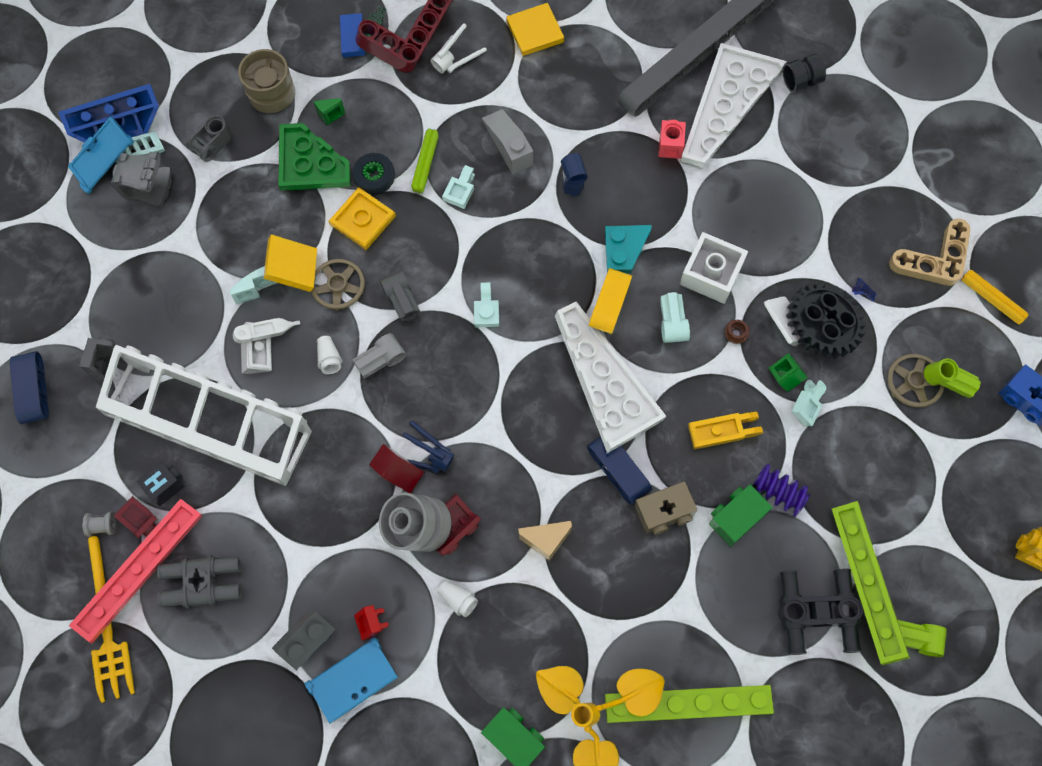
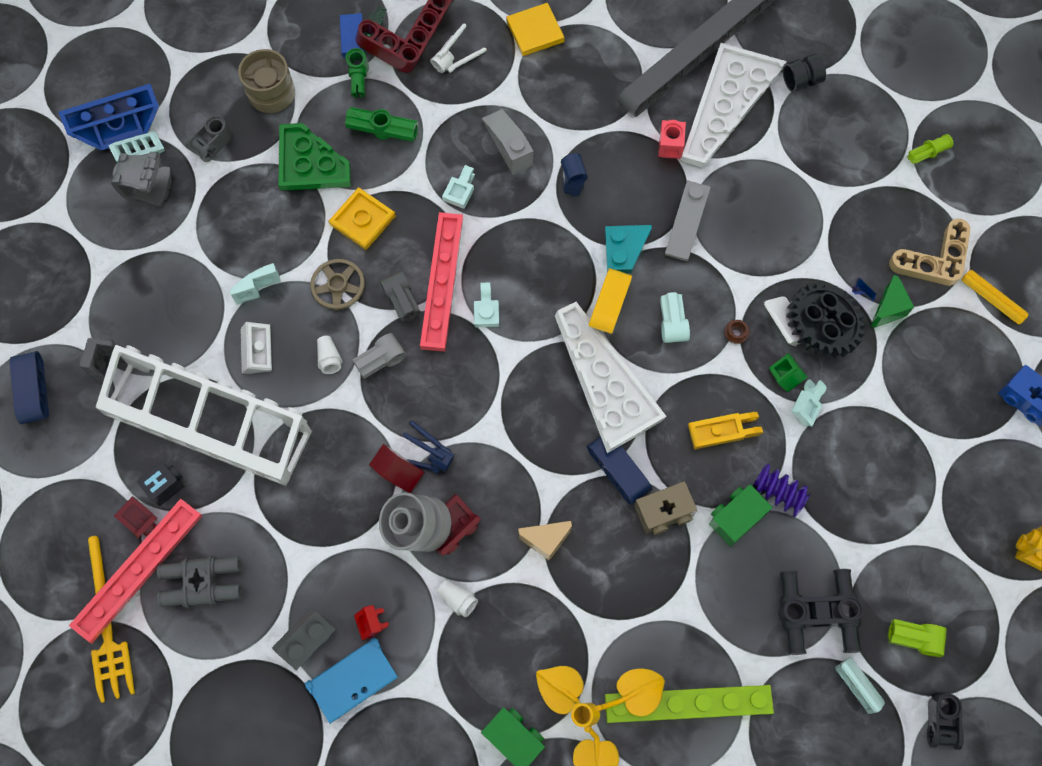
(99, 156): dark azure door -> none
(99, 524): light grey bush -> none
(262, 330): white piece -> none
(290, 263): yellow tile -> none
(329, 109): green slope -> none
(357, 72): none -> green pin
(368, 164): black bush -> none
(393, 126): none -> green piece
(424, 160): lime axle -> none
(441, 282): none -> coral plate
(687, 220): none -> light grey slope
(713, 267): white brick -> none
(860, 685): none -> light aqua slope
(870, 584): lime plate -> none
(893, 305): none -> green slope
(913, 381): dark tan wheel -> none
(930, 149): none -> lime axle
(945, 723): none -> black piece
(952, 377): lime piece -> none

